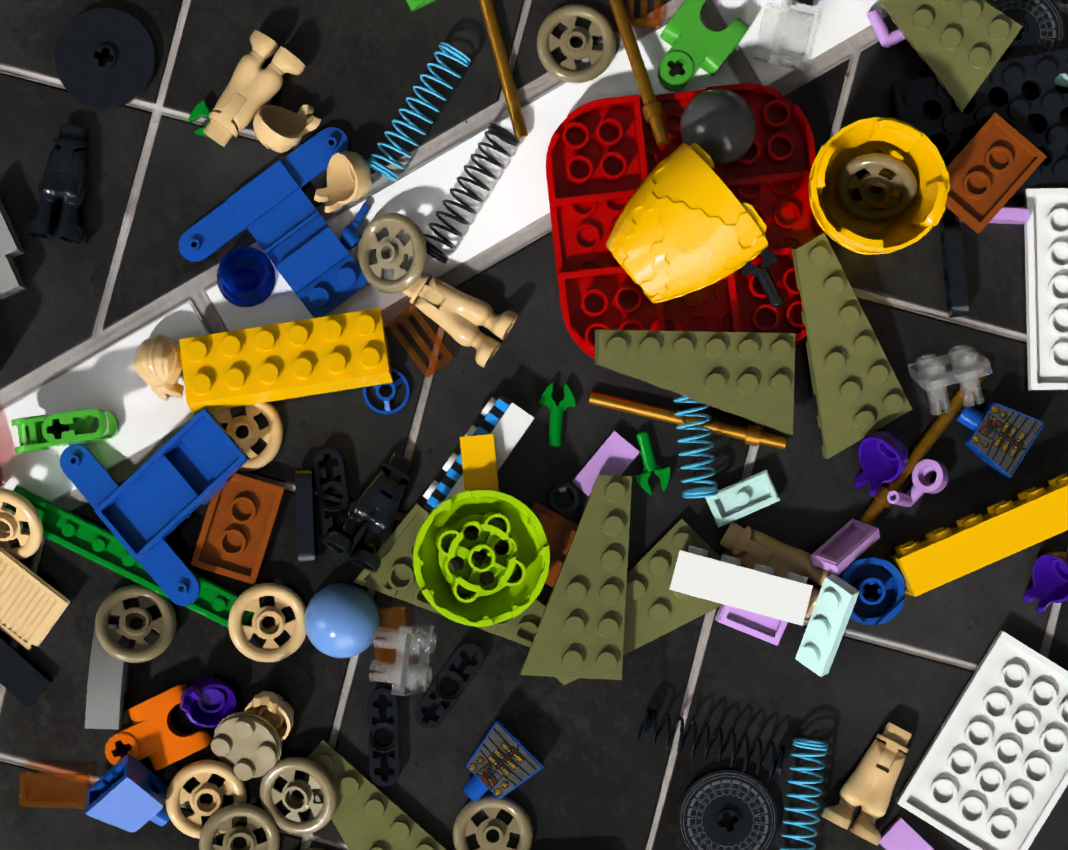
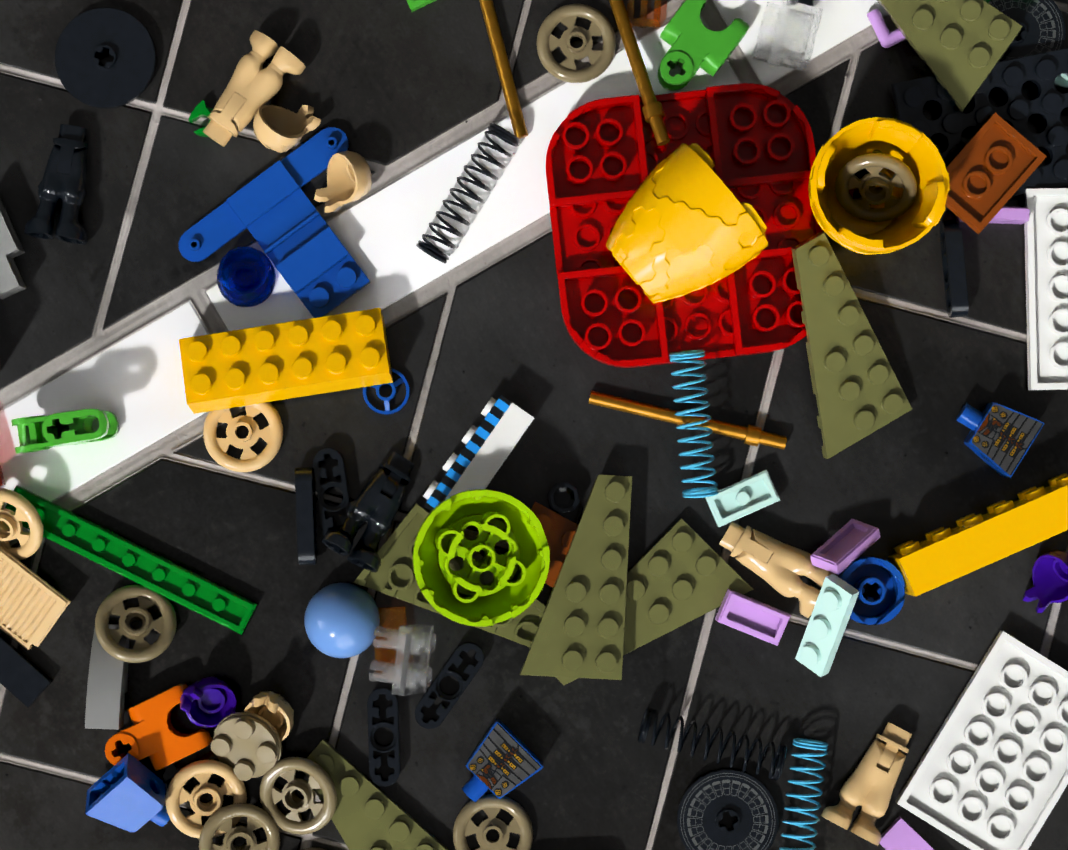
(53, 790): clear orange tile -> none
(160, 365): tan piece -> none
(160, 496): blue piece -> none
(238, 528): dark orange plate -> none
(249, 601): tan plate -> none
(349, 235): blue hand -> none
(403, 318): clear orange tile -> none
(415, 248): dark tan plate -> none
(447, 50): medium azure piece -> none
(461, 315): tan piece -> none
(479, 462): yellow tile -> none
(556, 413): green bar -> none
(610, 459): lavender tile -> none
(649, 464): green bar -> none
(719, 124): dark grey piece -> none
(725, 370): olive wing -> none
(740, 586): white brick -> none
(765, 277): black bar -> none
(882, 460): dark purple piece -> none
(916, 455): pearl gold bar -> none
(922, 483): lavender plate -> none
(959, 366): clear plate -> none

